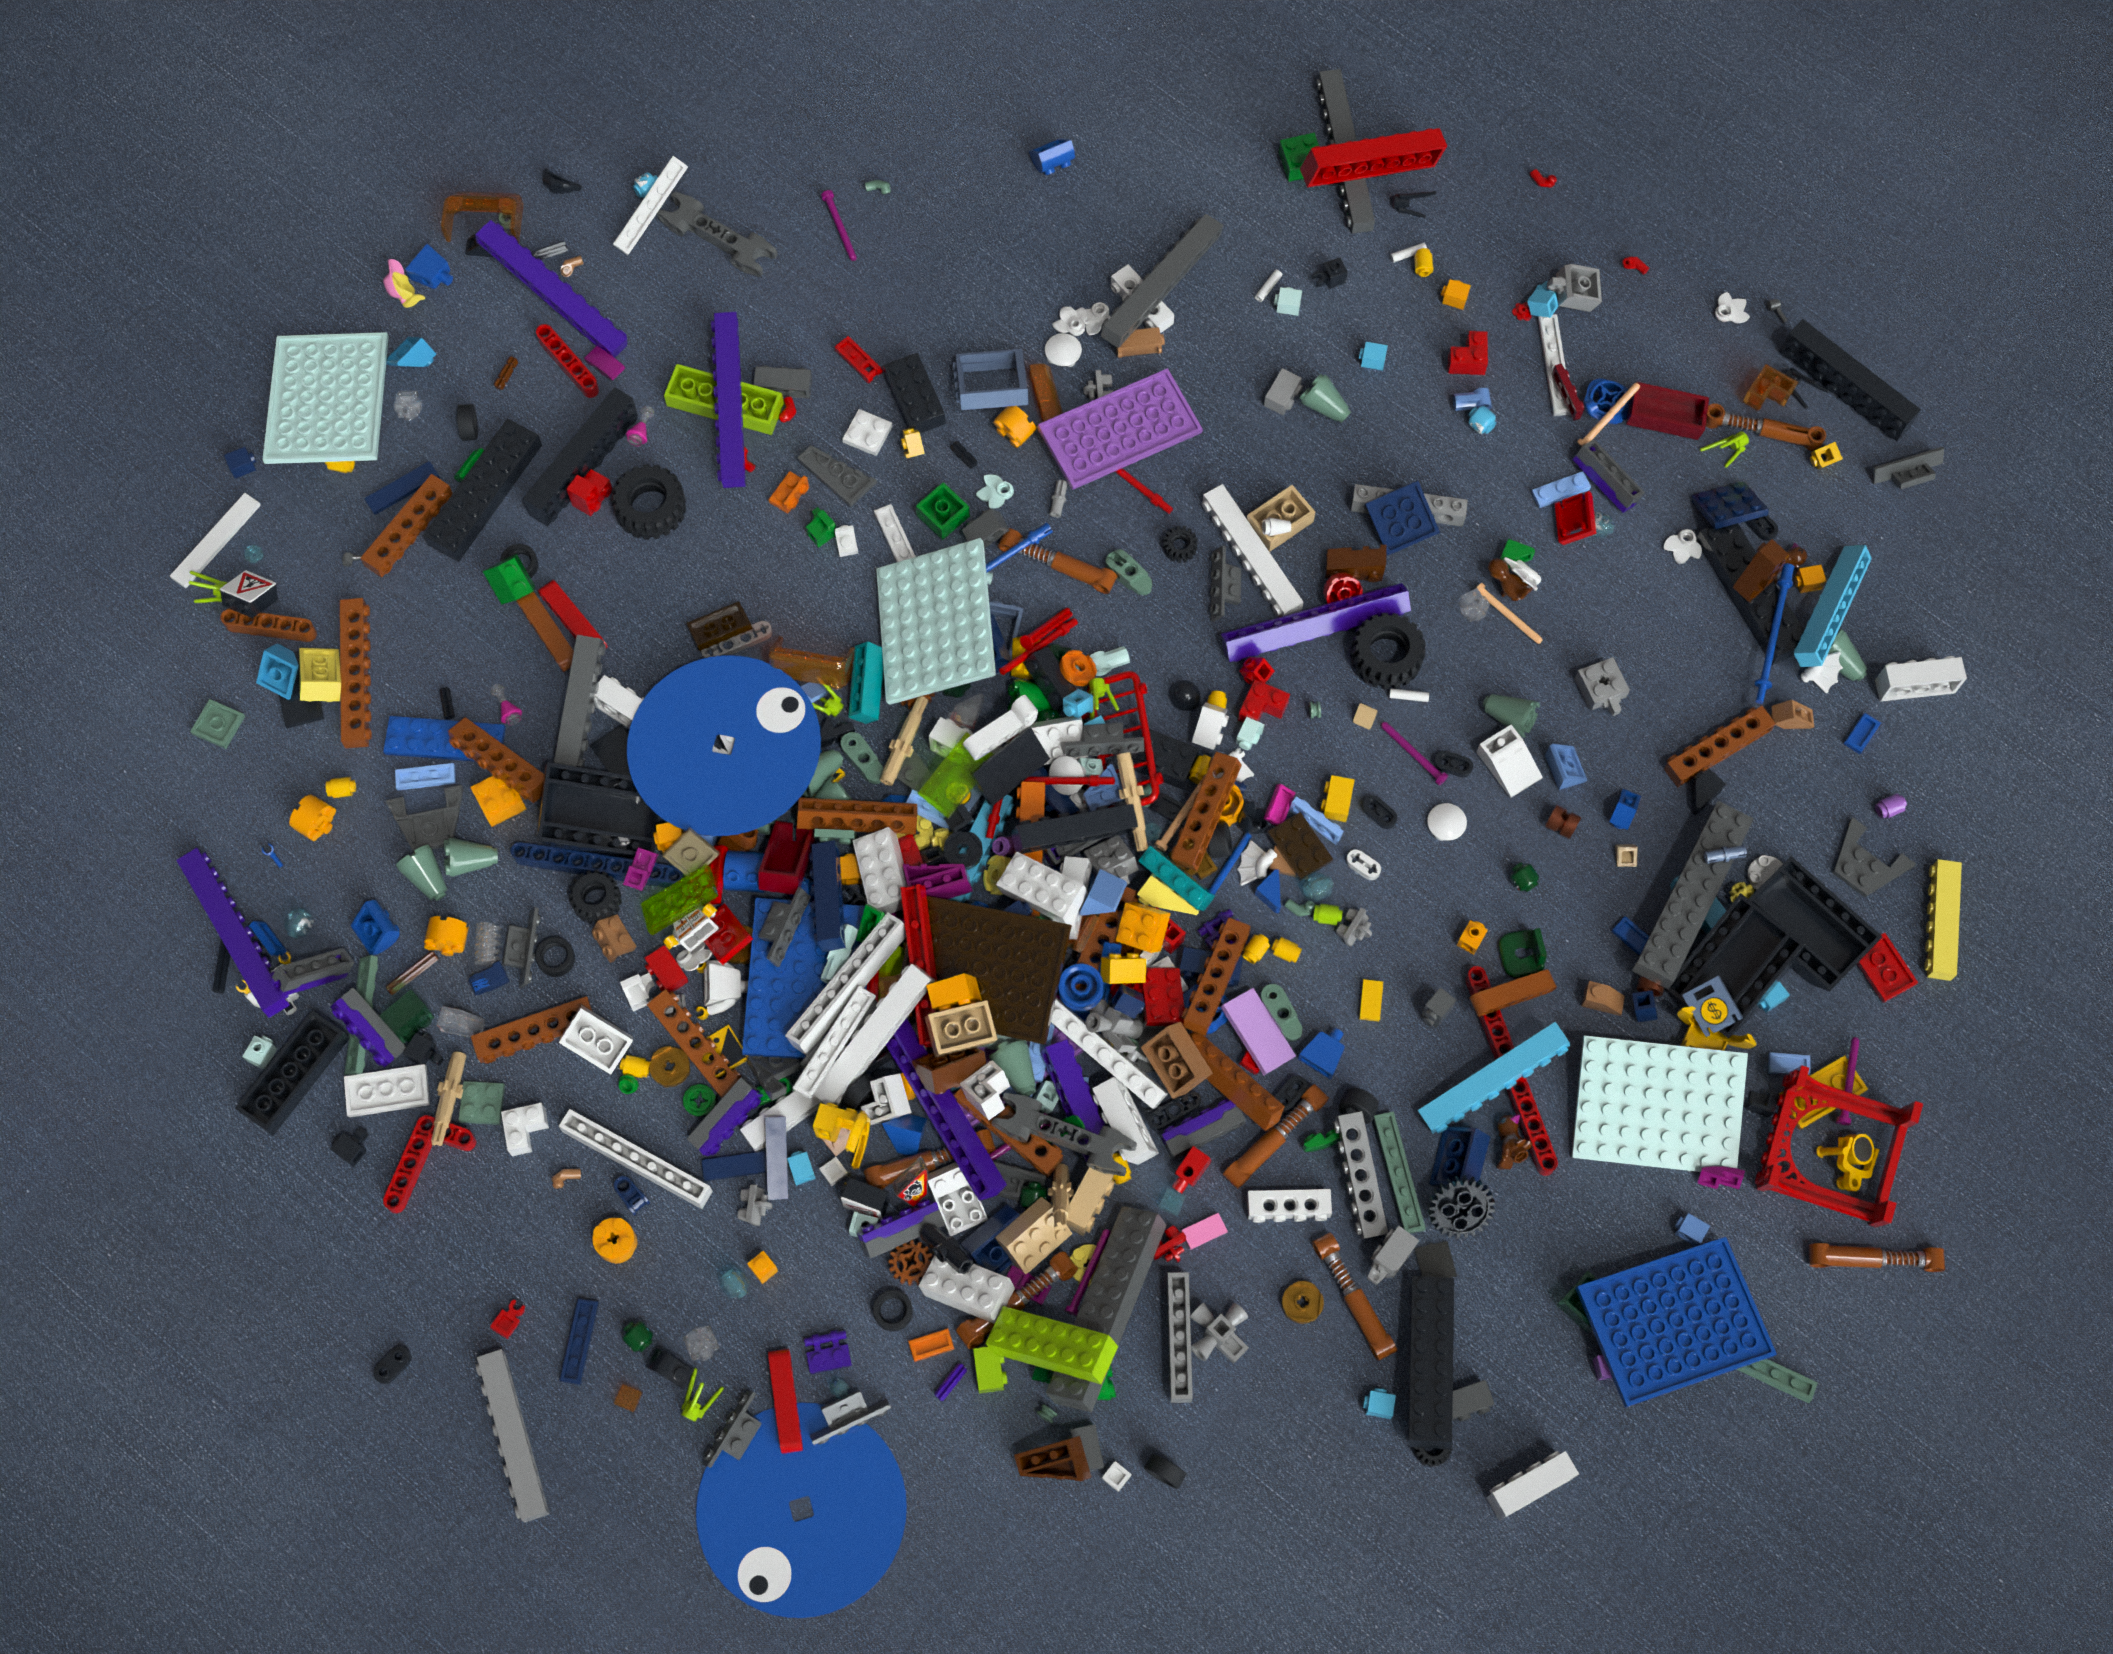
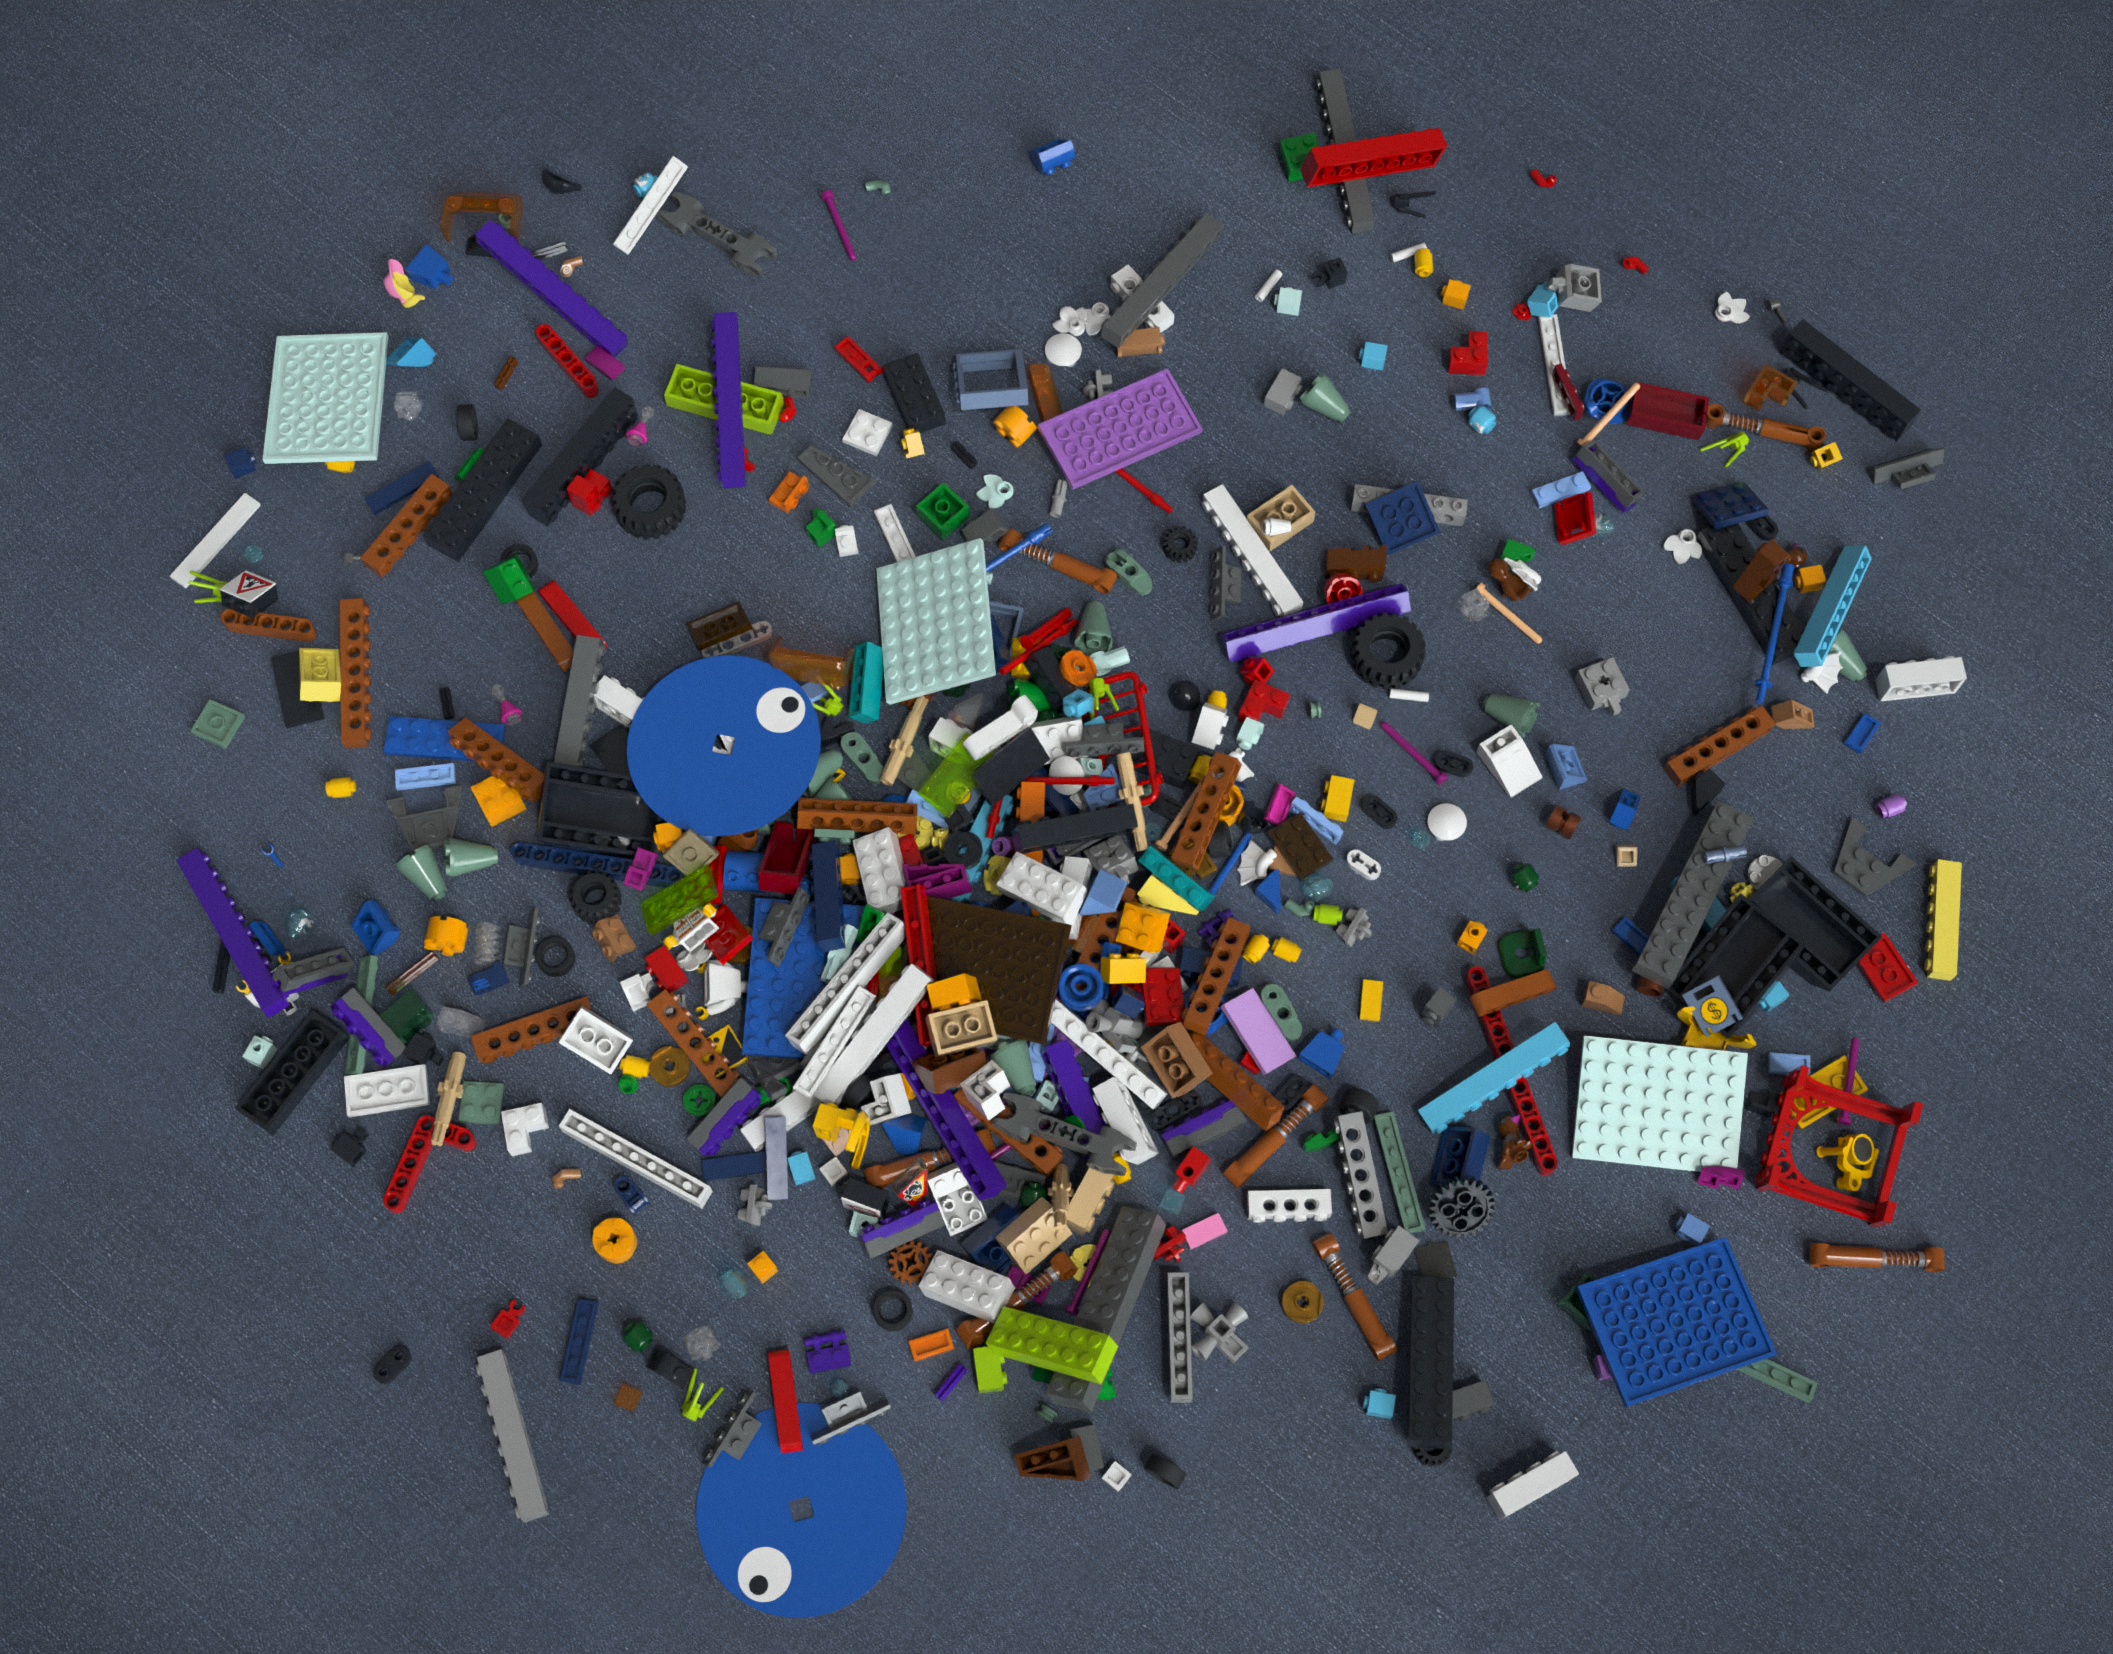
(278, 670): dark azure slope -> none
(312, 817): light orange brick -> none
(946, 1249): black piece -> none
(1094, 630): none -> sand green cone
(1421, 835): none -> clear light blue plate
(1645, 1006): dark blue brick -> none

